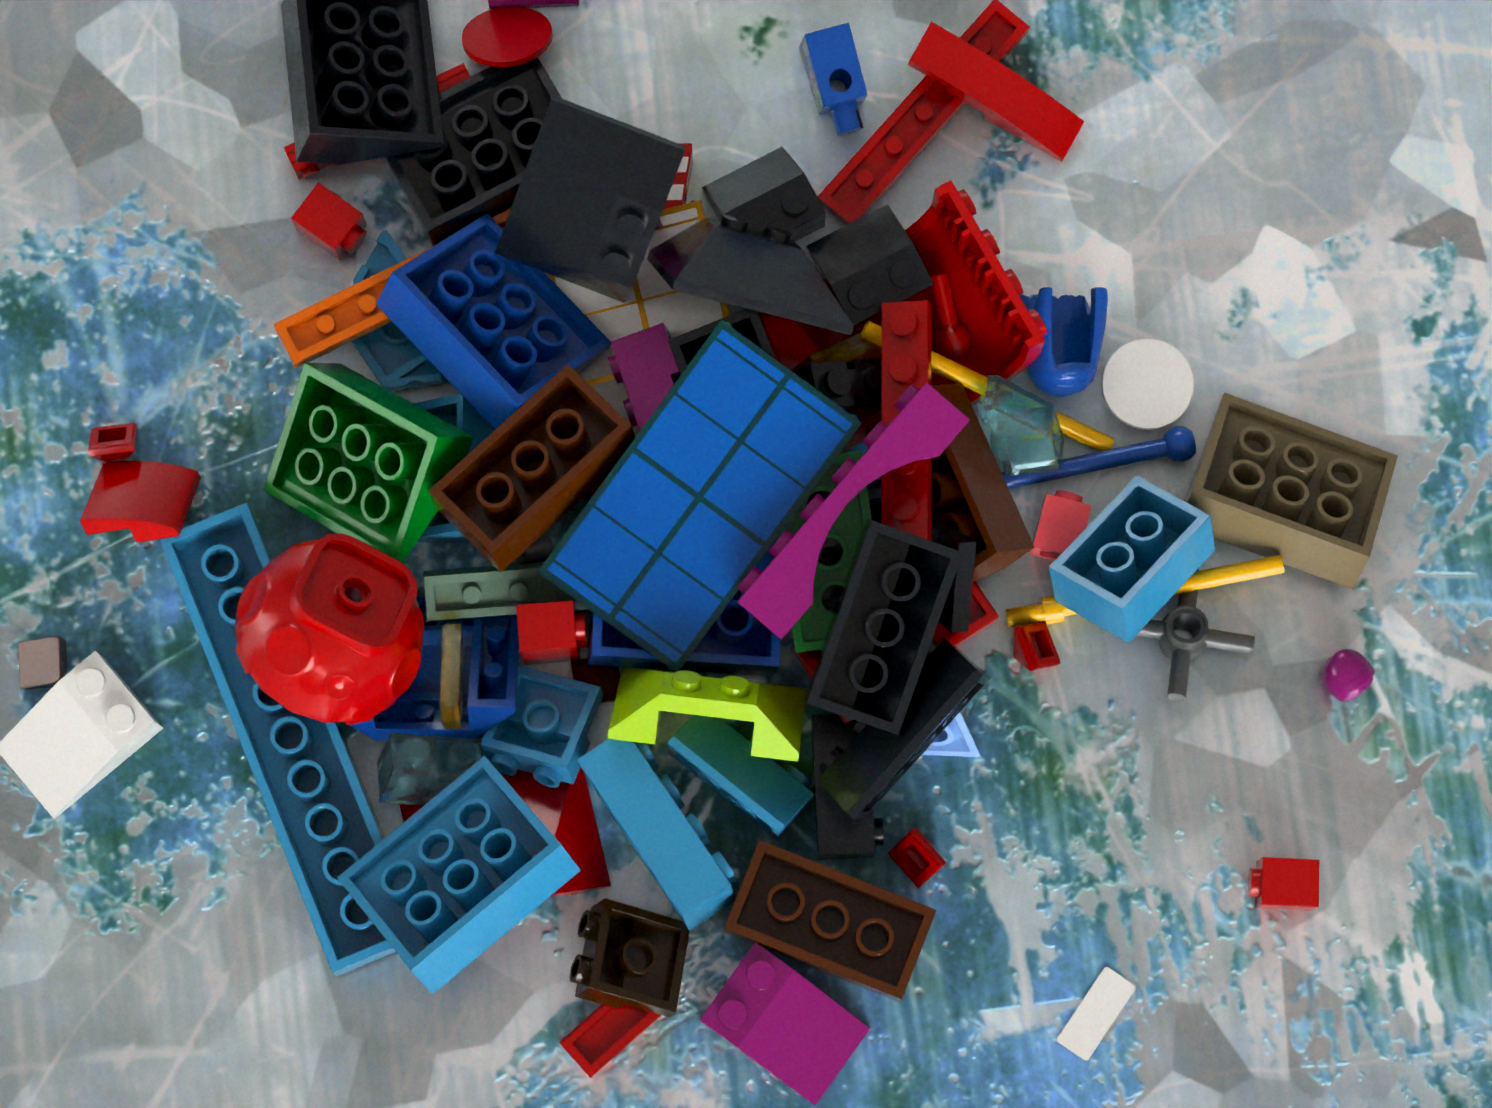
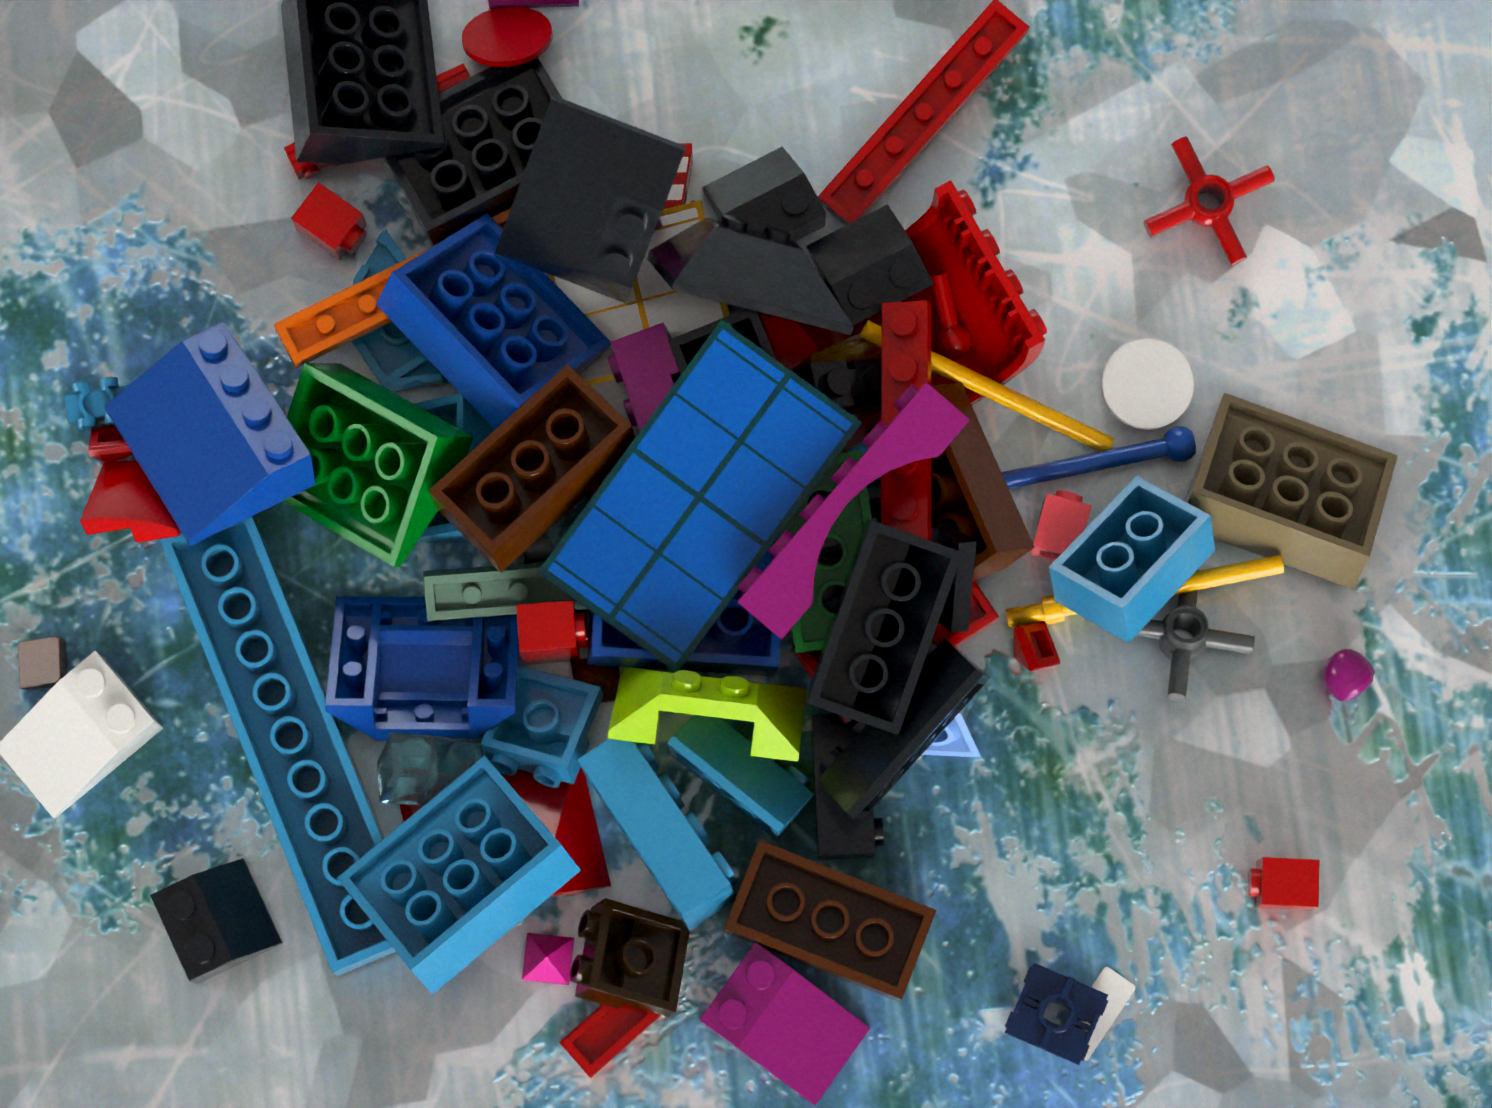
(88, 406): none -> dark azure piece
(211, 435): none -> blue slope
(216, 920): none -> black slope
(317, 645): red rock -> none
(452, 676): clear yellow tile -> none
(548, 958): none -> dark pink slope
(833, 56): blue torso -> none
(917, 857): red slope -> none
(996, 91): red slope -> none
(1022, 427): clear light blue slope -> none
(1032, 1028): none -> dark blue piece
(1071, 340): blue hair -> none
(1214, 184): none -> red bar

